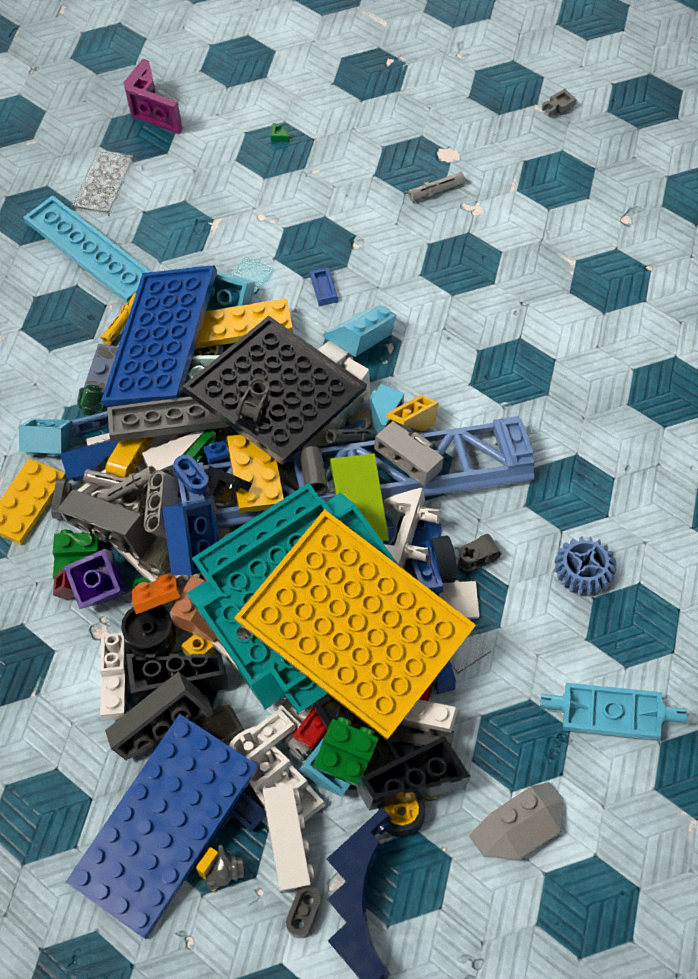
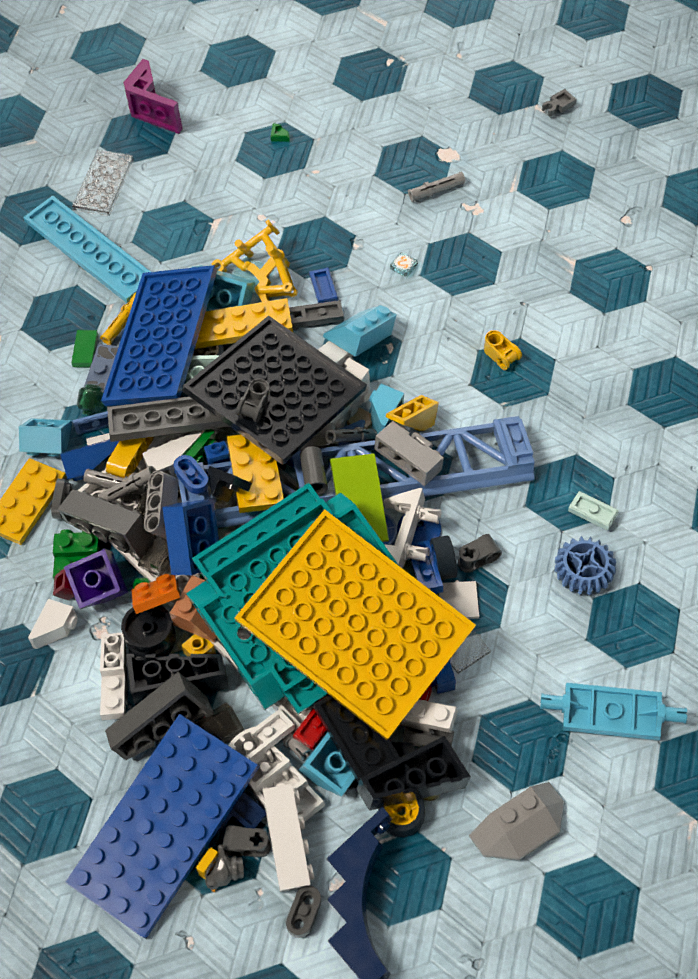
(53, 624): none -> white slope
(84, 348): none -> green tile
(241, 841): none -> dark grey piece
(277, 260): none -> yellow piece
(316, 314): none -> dark grey plate
(345, 751): green plate -> none
(403, 264): none -> tile
(502, 350): none -> yellow piece
(593, 510): none -> light aqua plate

